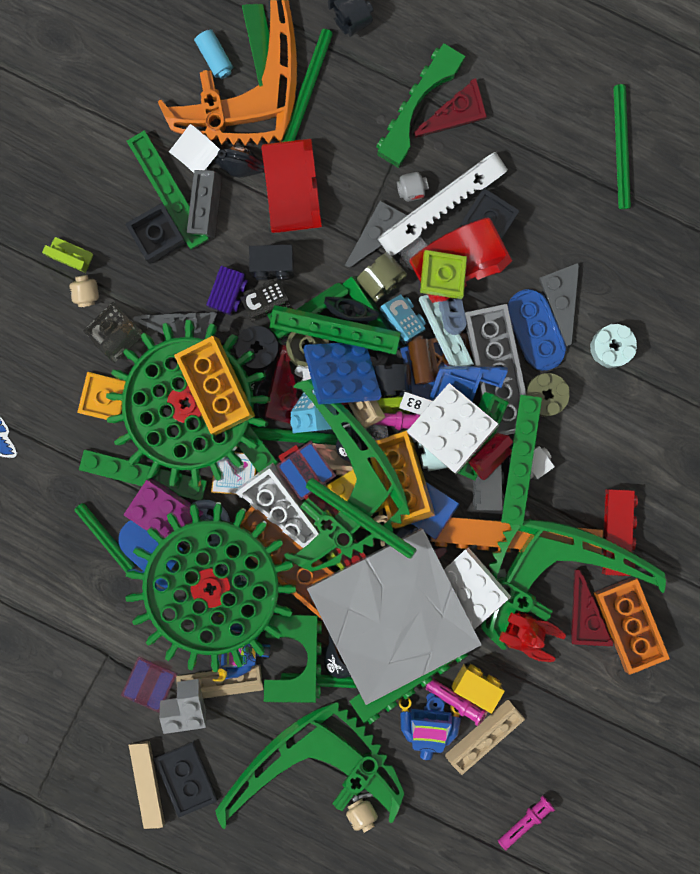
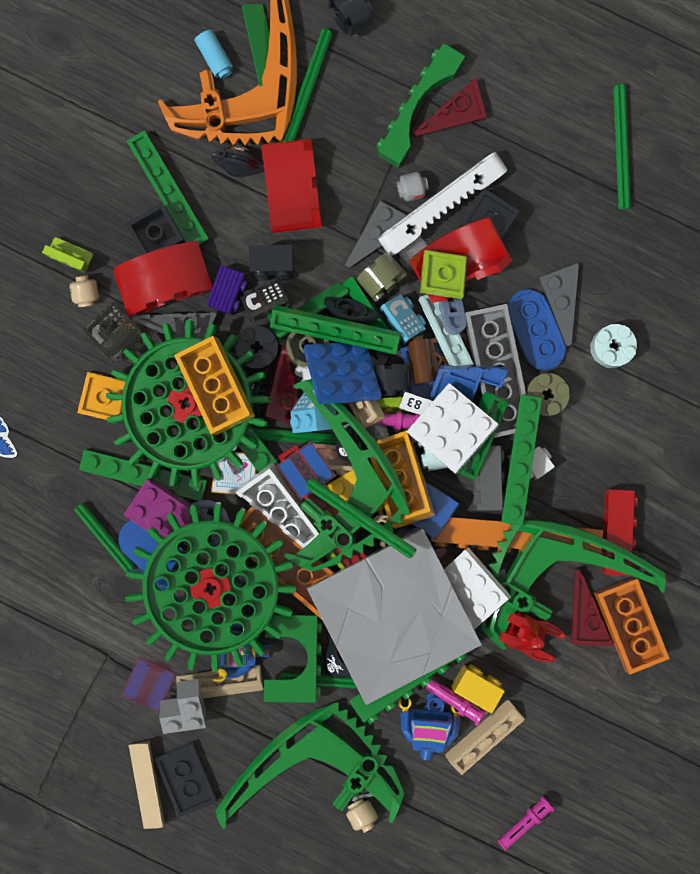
(161, 277): none -> red panel
(194, 149): white sticker -> none
(204, 203): dark grey panel -> none
(491, 455): dark red panel -> none

